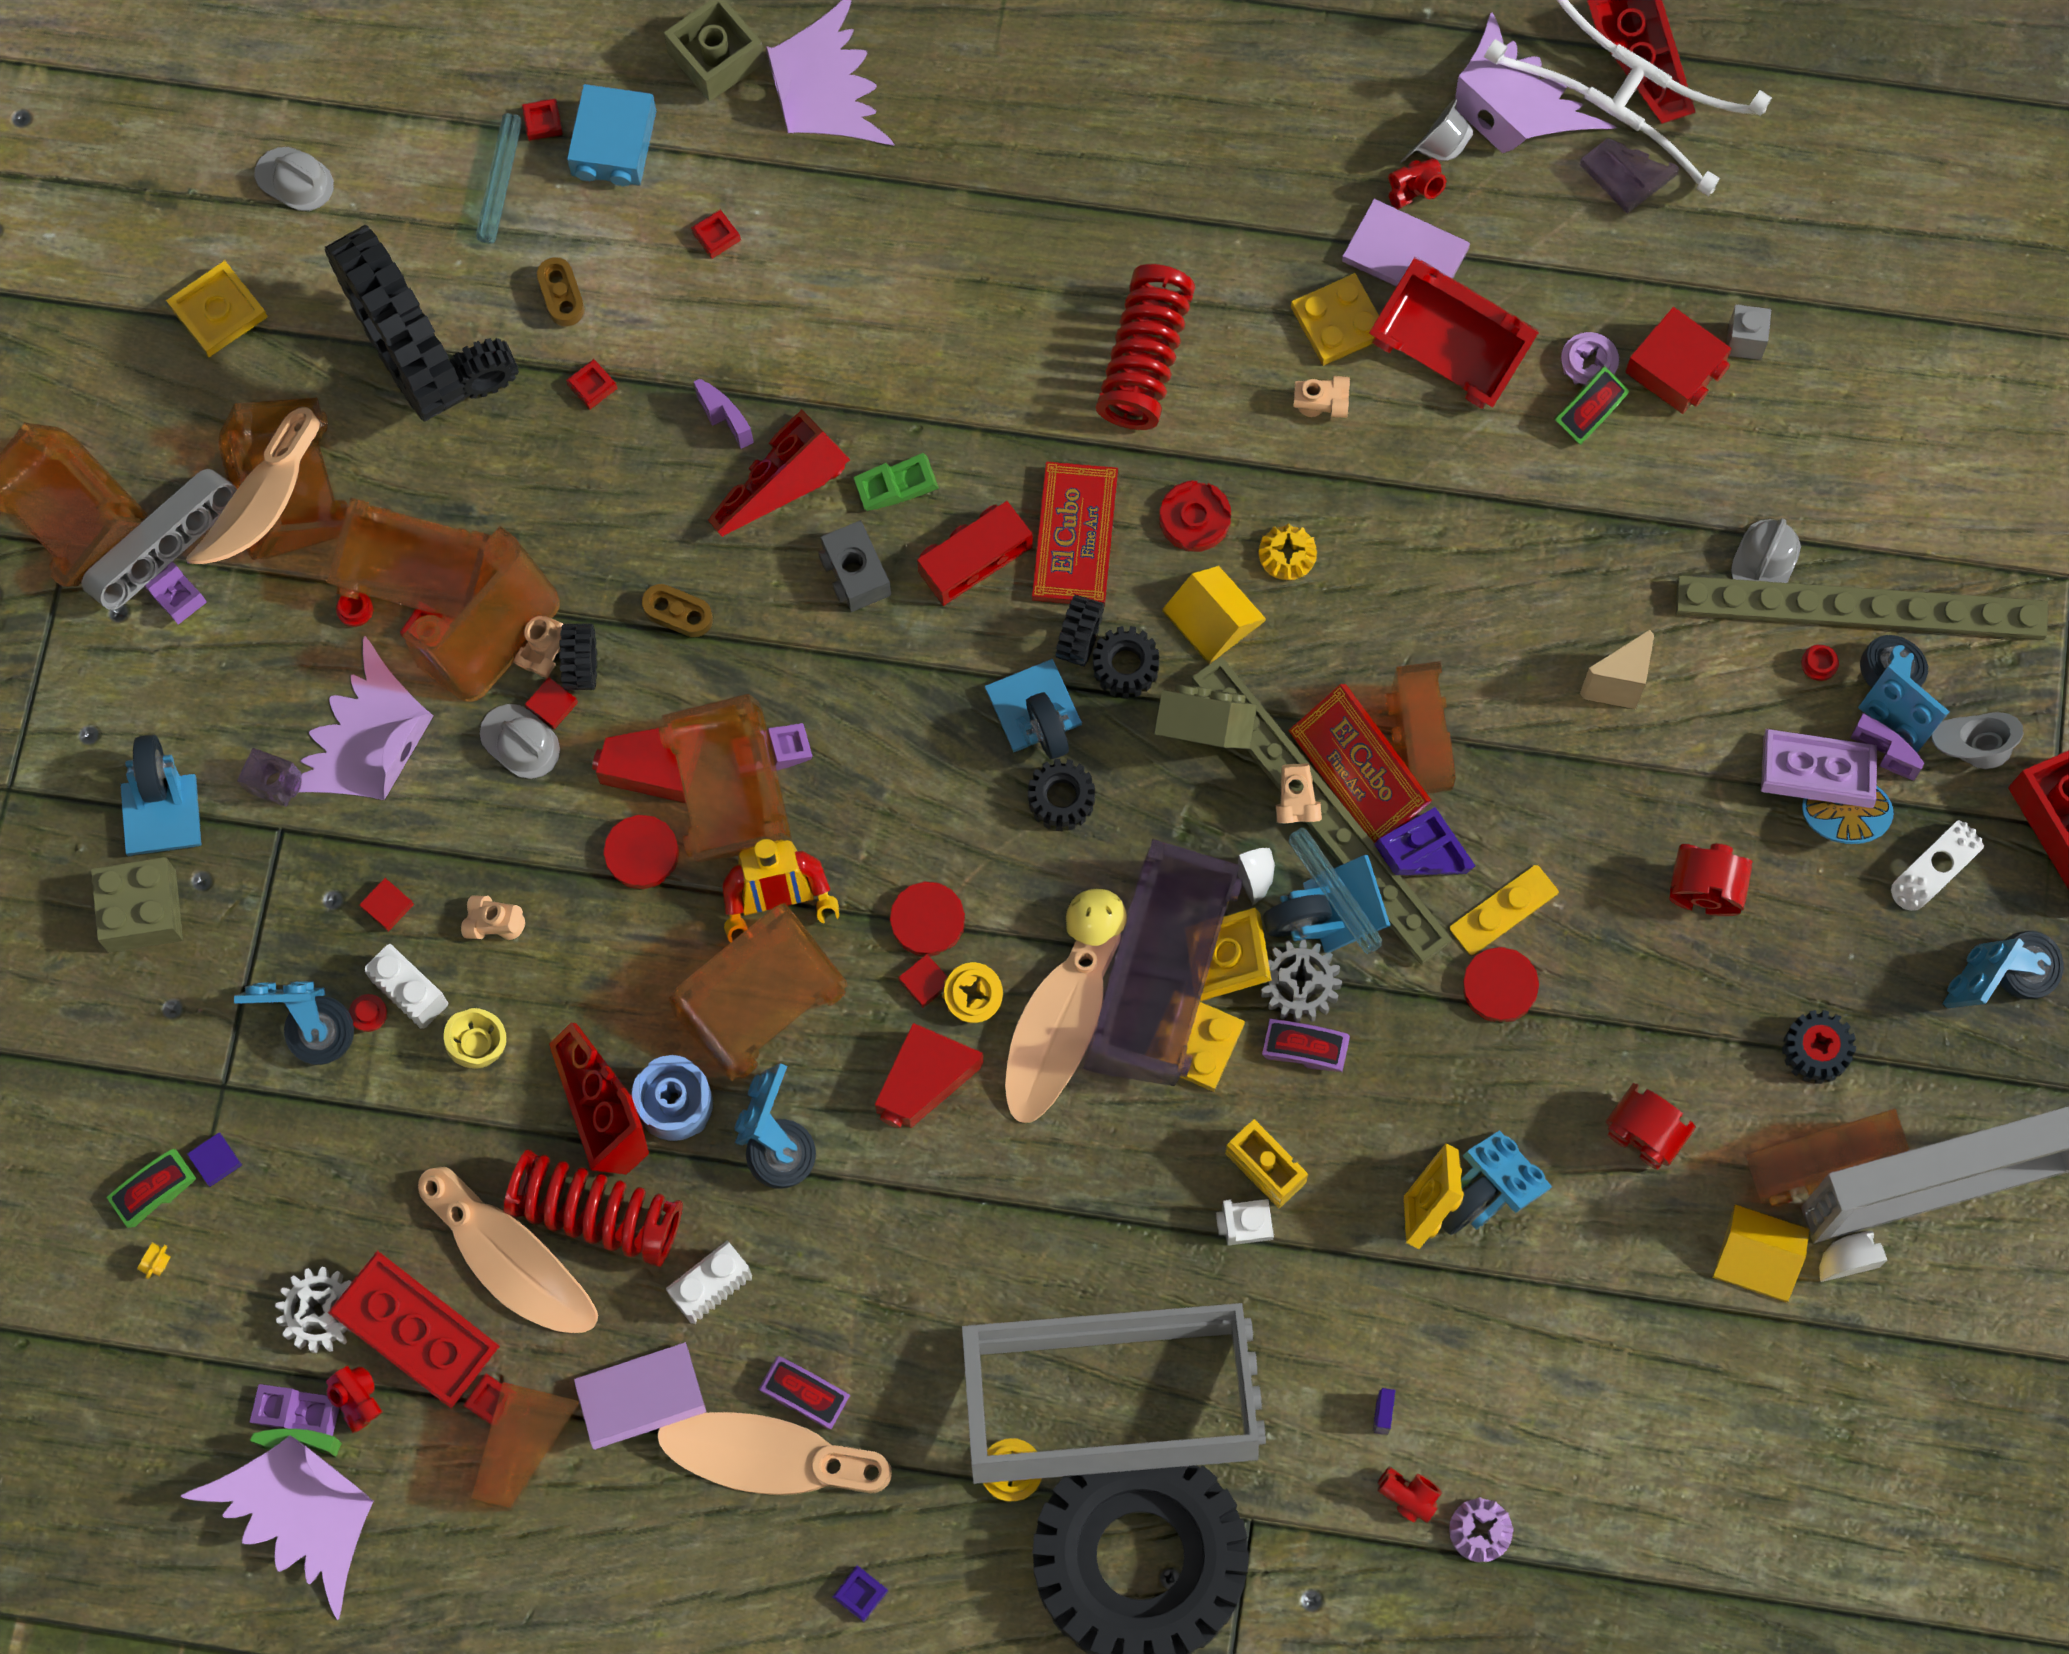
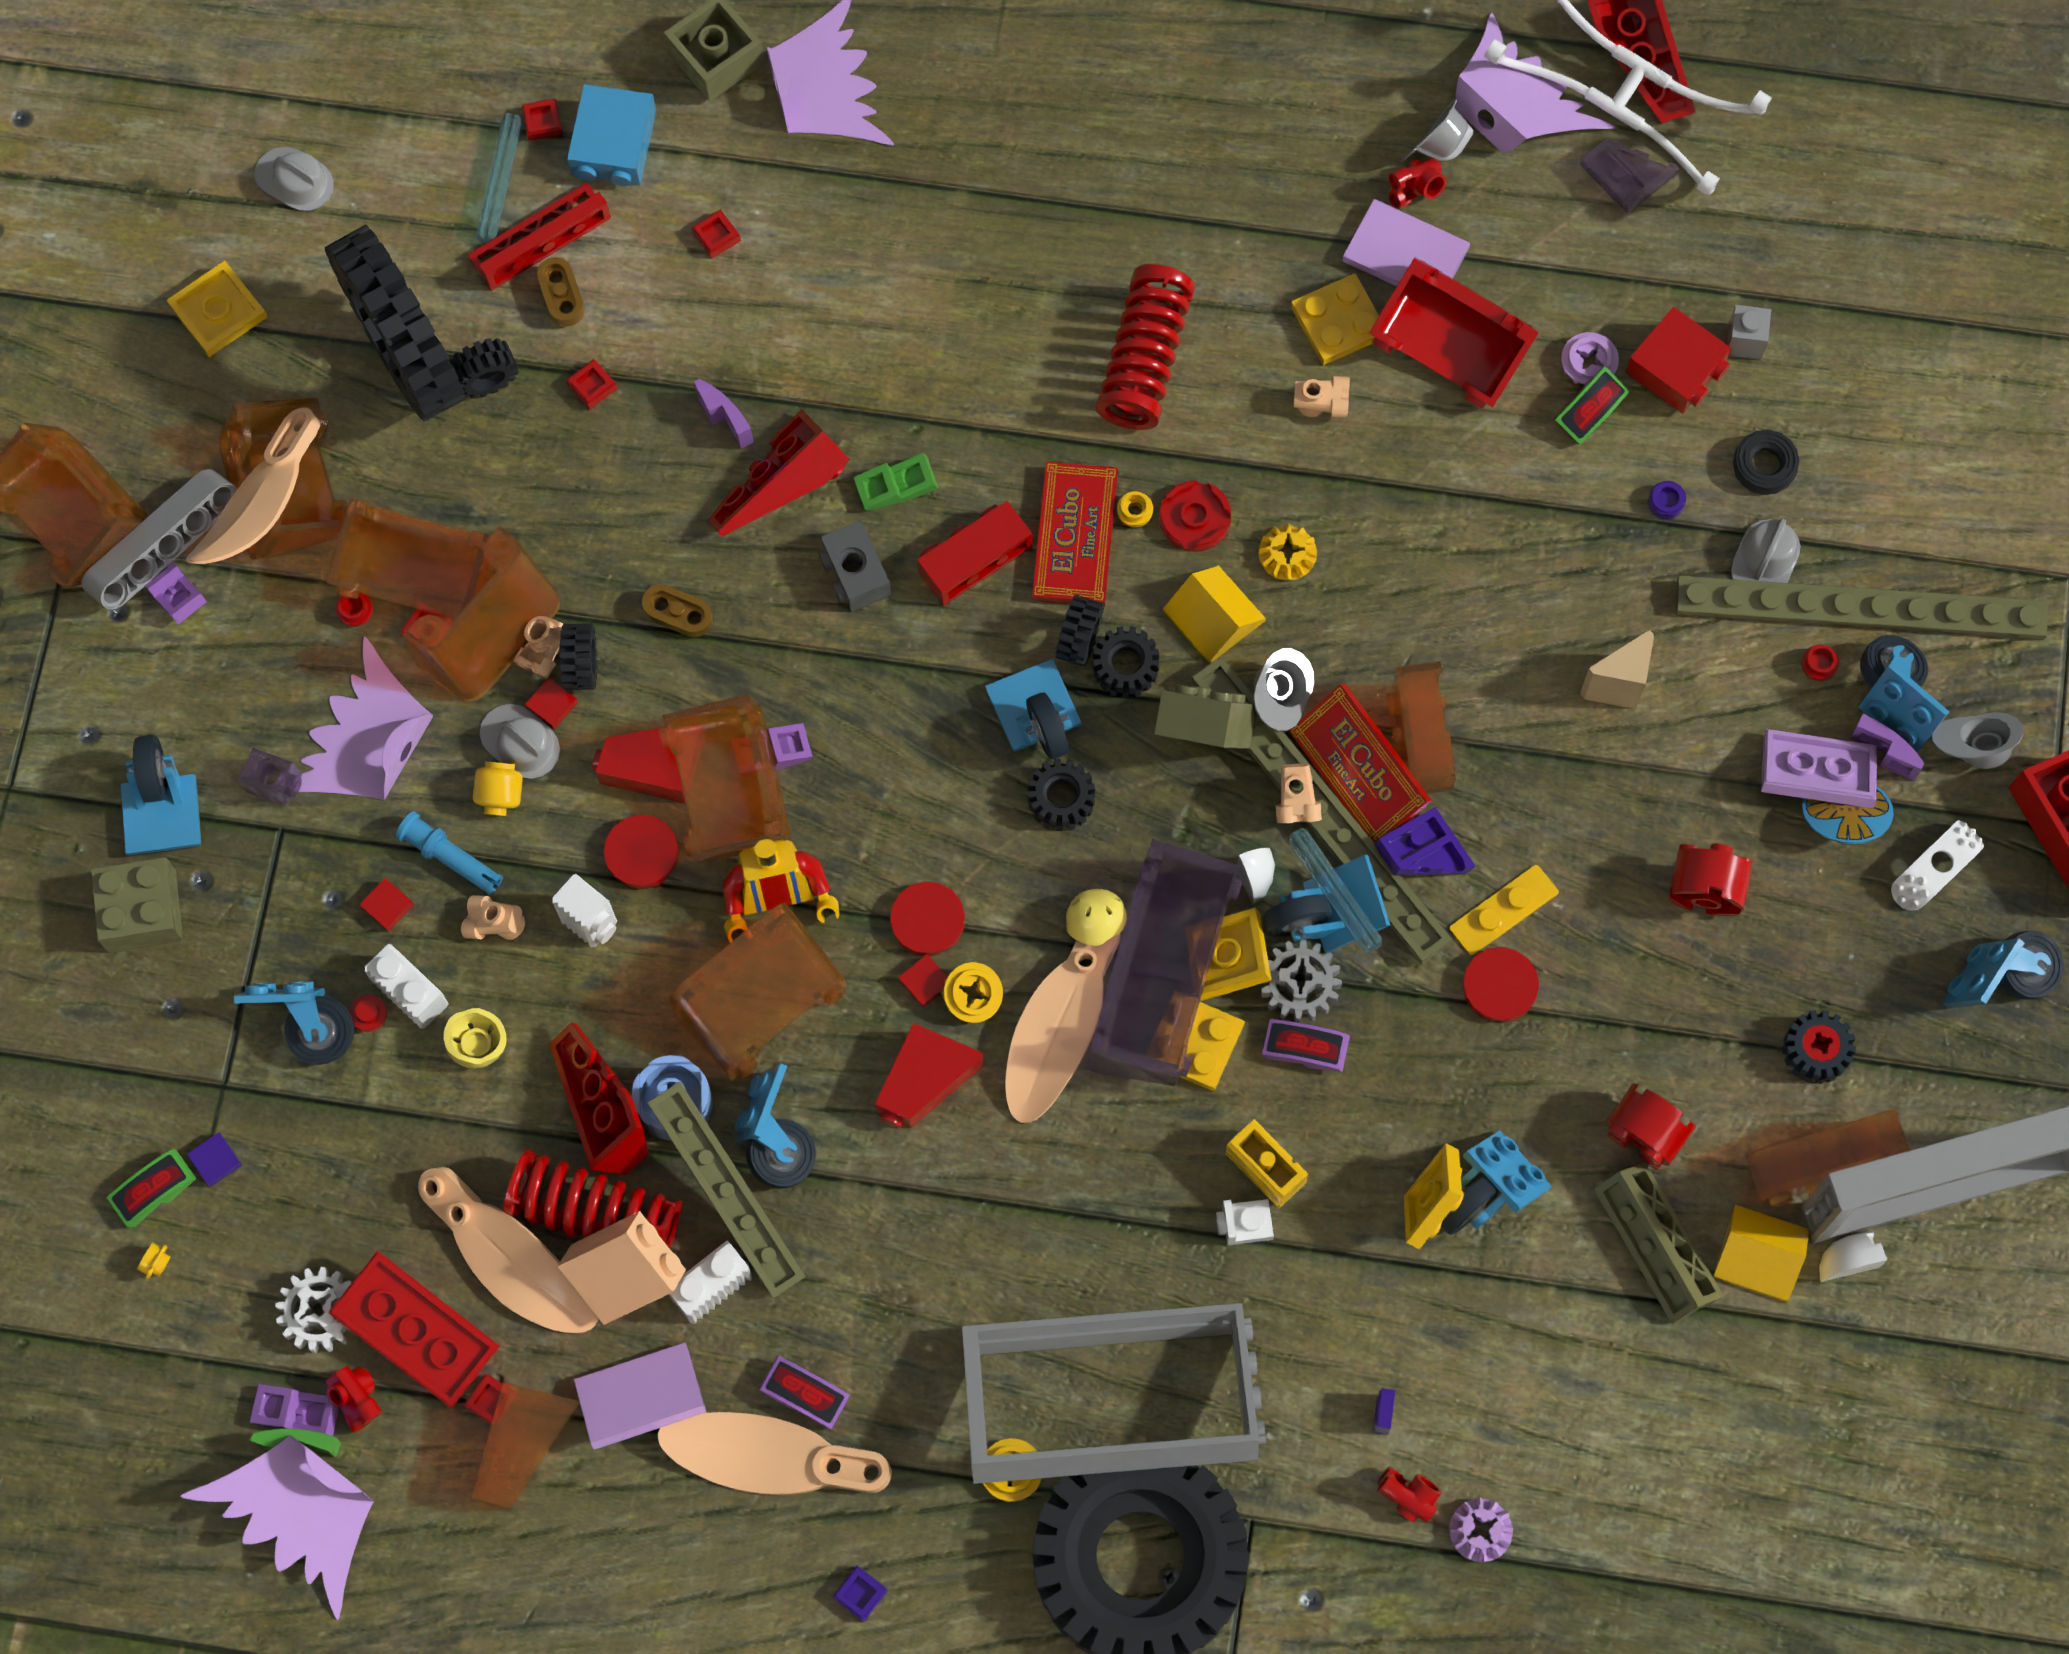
(434, 844): none -> dark azure pin
(497, 788): none -> yellow head
(543, 240): none -> red fence
(585, 911): none -> white brick
(621, 1268): none -> light nougat brick
(726, 1189): none -> olive plate
(1135, 499): none -> yellow plate
(1283, 689): none -> light grey piece
(1654, 1244): none -> olive fence
(1667, 500): none -> dark purple tile
(1775, 443): none -> black tyre

